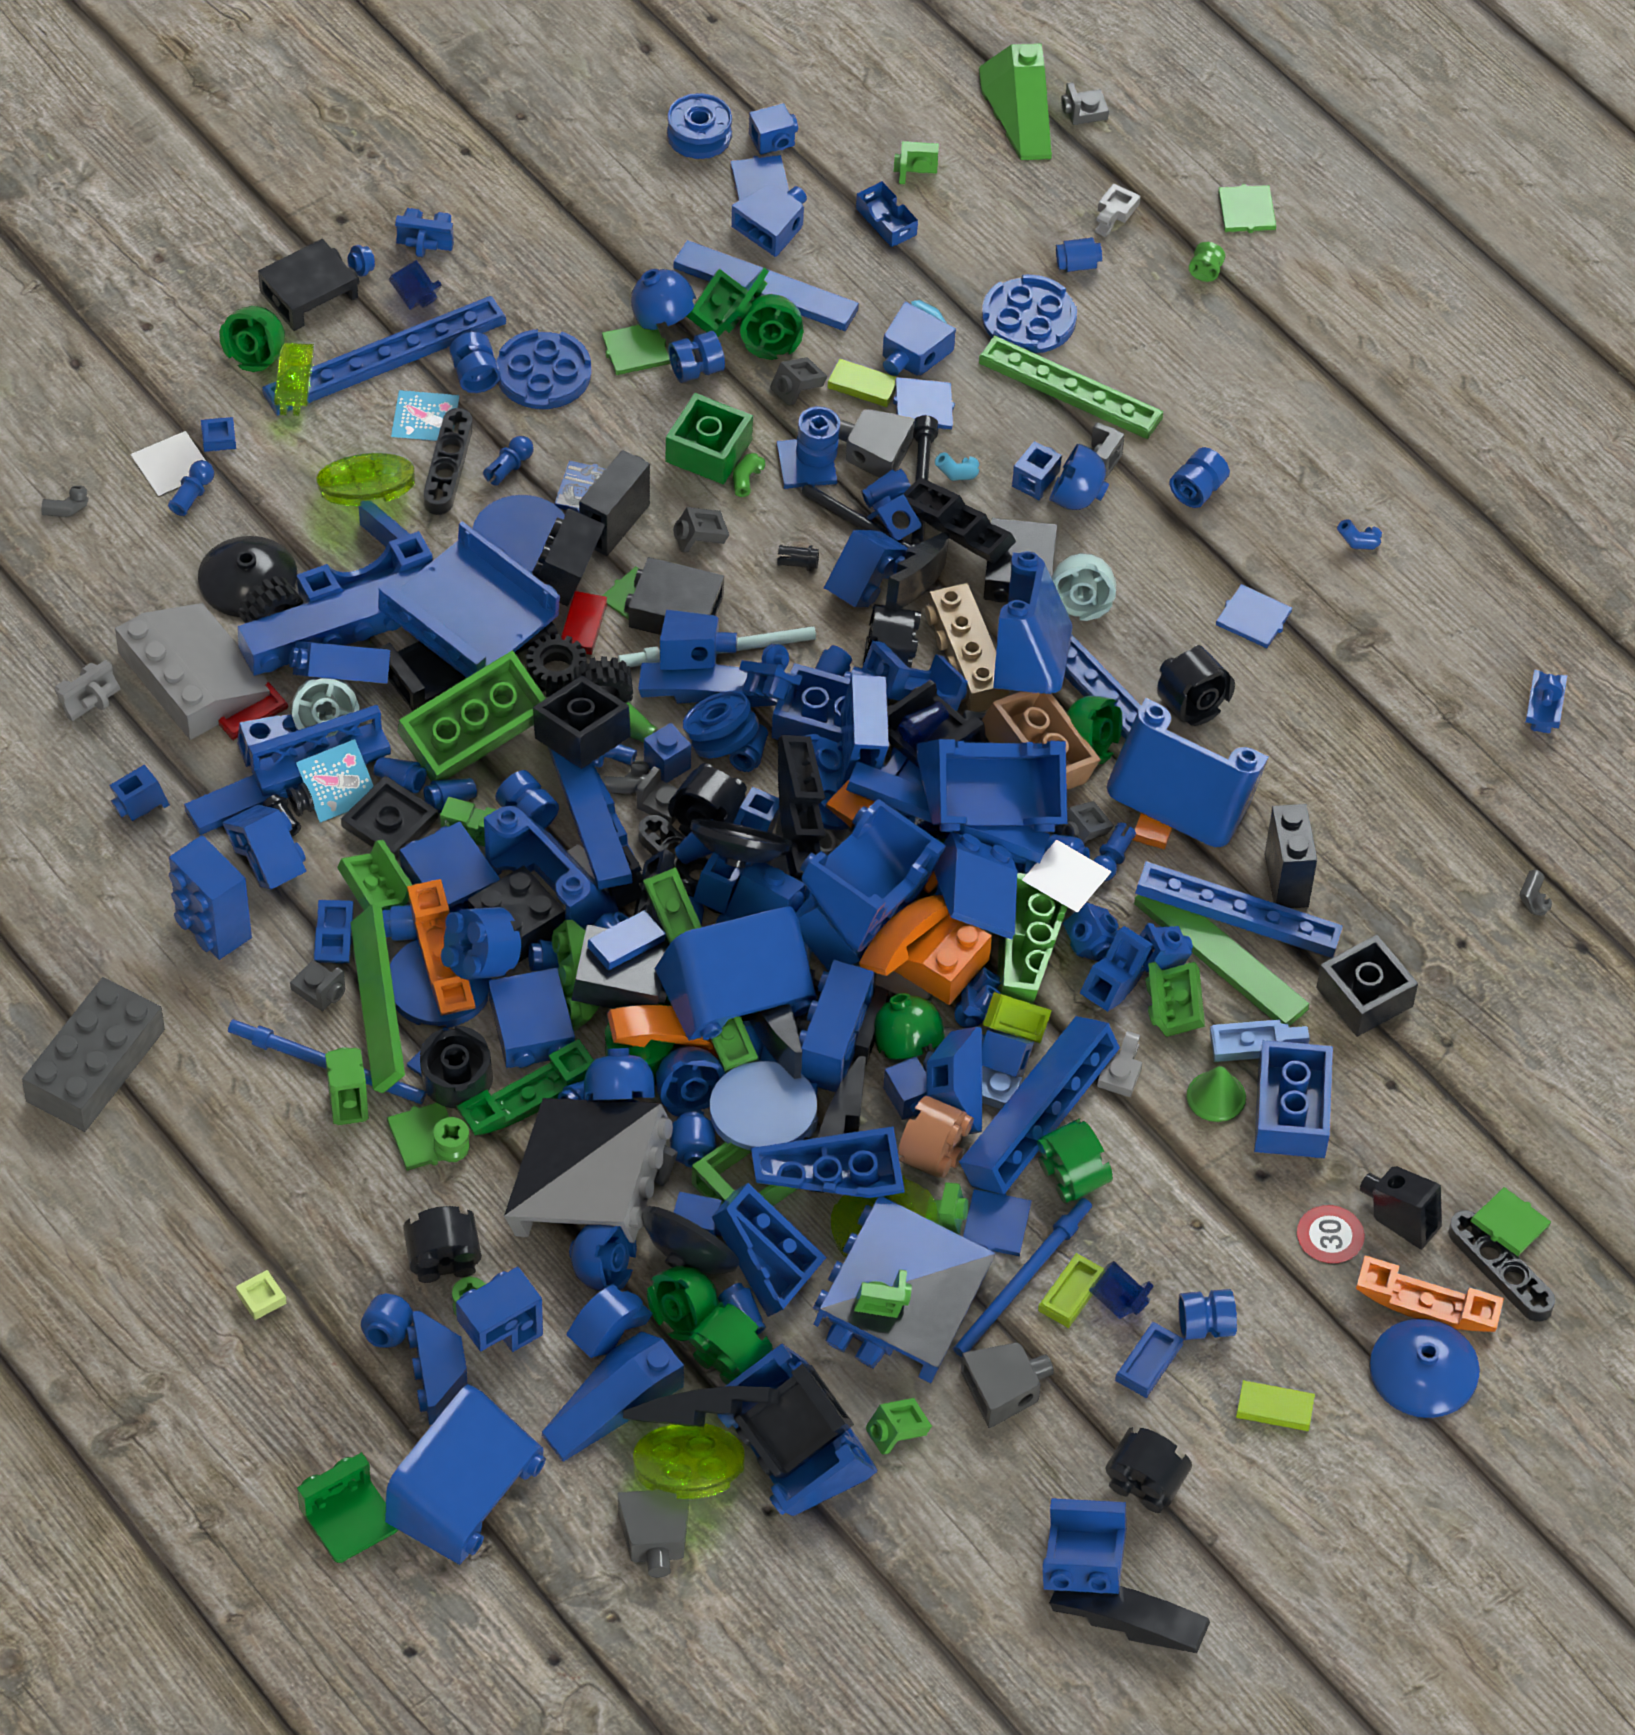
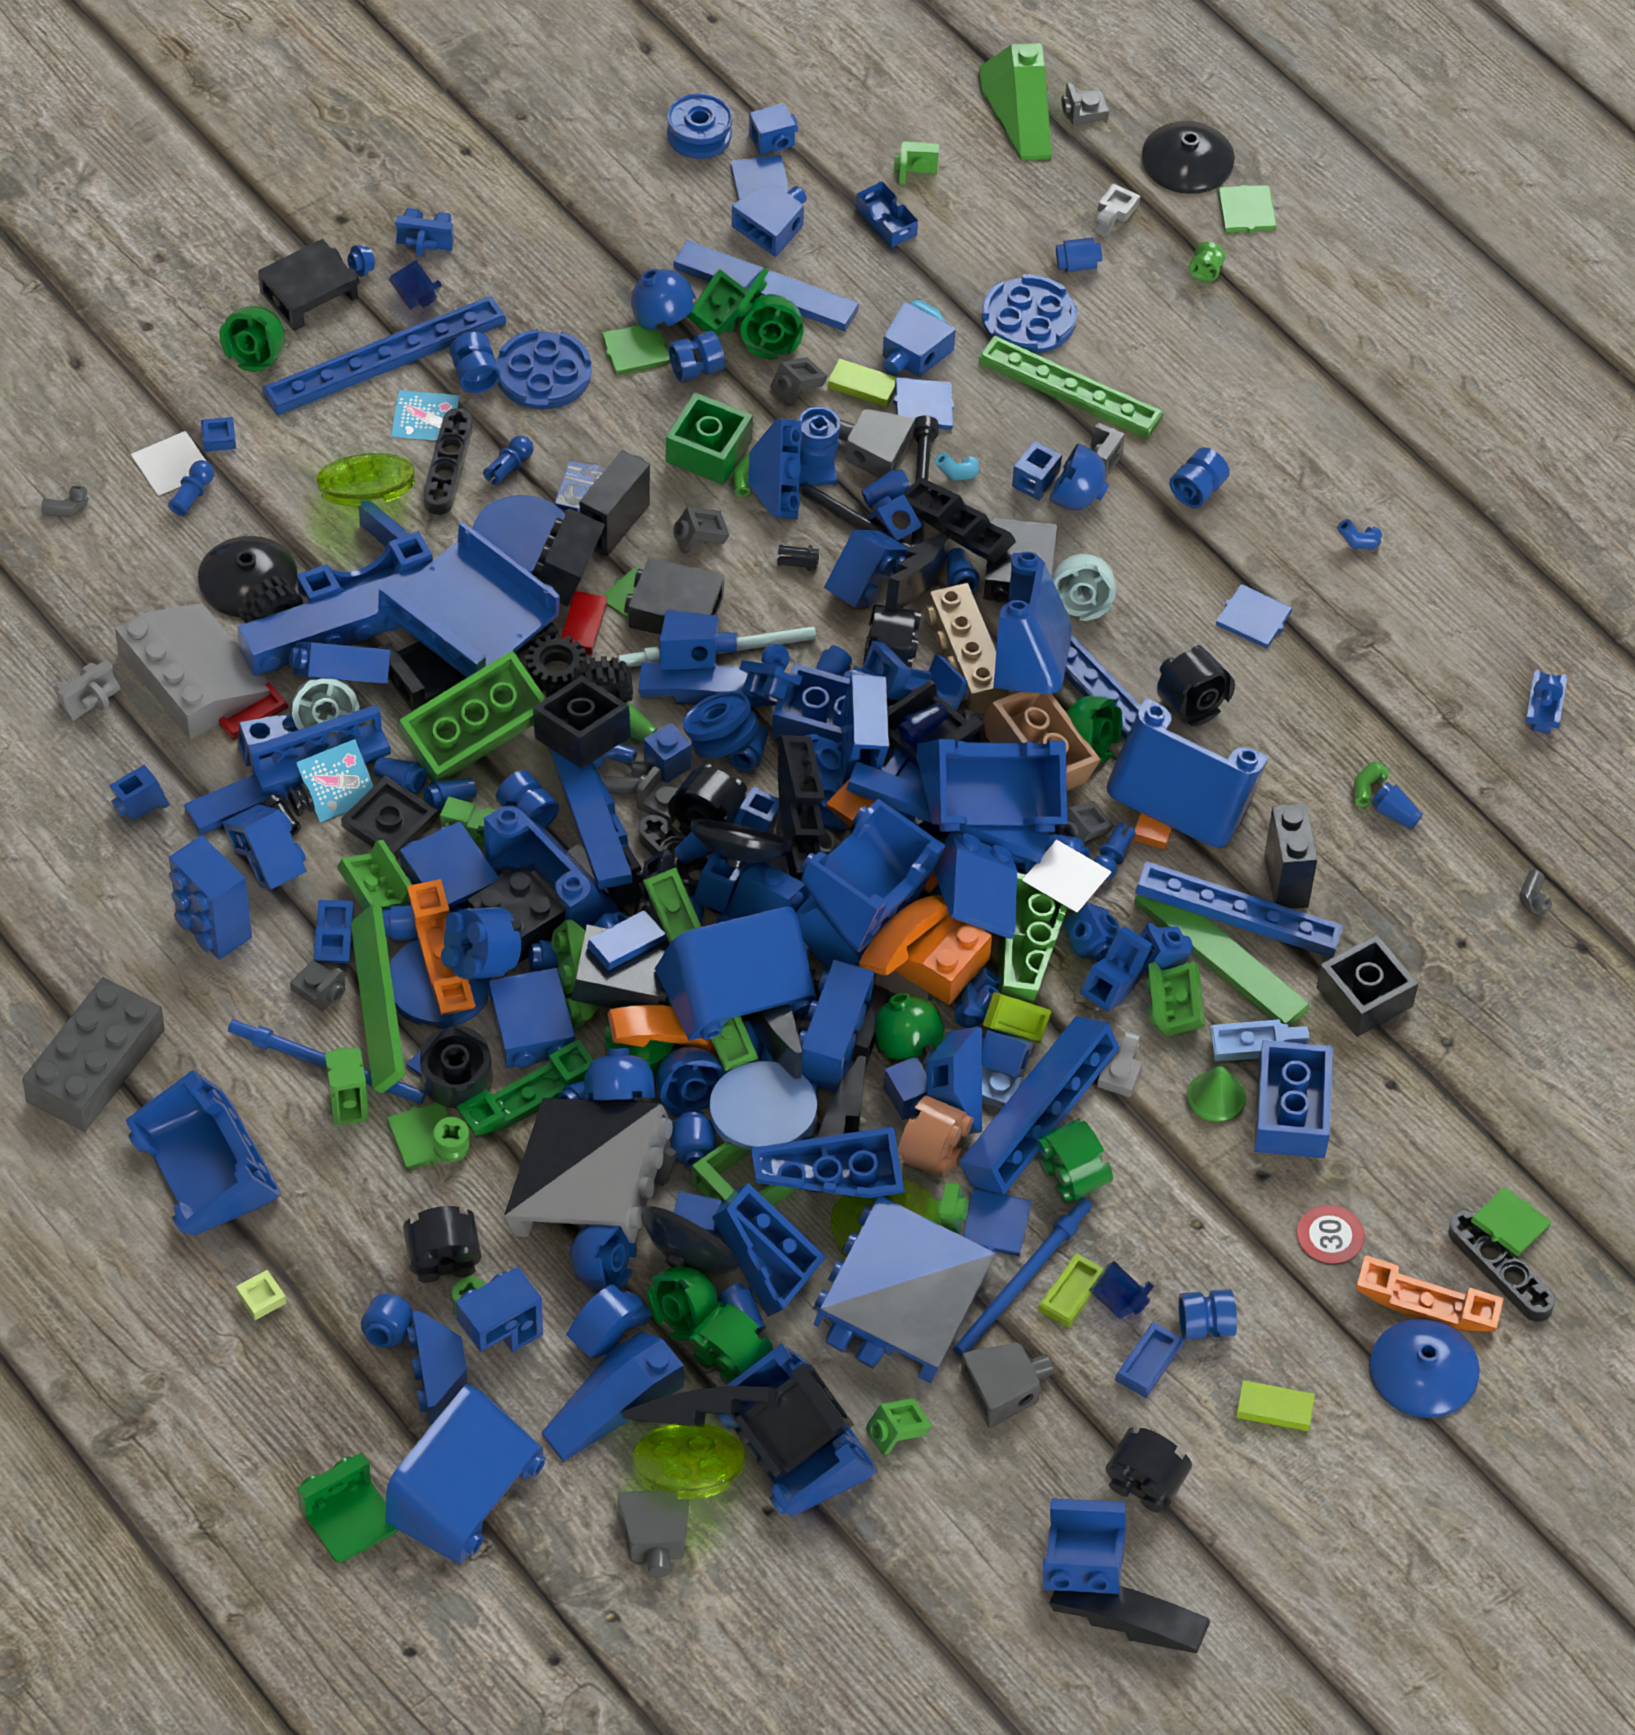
(203, 1154): none -> blue windscreen
(294, 377): clear neon green hinge -> none
(777, 467): none -> blue slope
(883, 1299): bright green bracket -> none
(961, 570): none -> blue cone
(1188, 157): none -> black dish
(1365, 779): none -> bright green arm
(1396, 805): none -> blue cone
(1406, 1204): black torso -> none

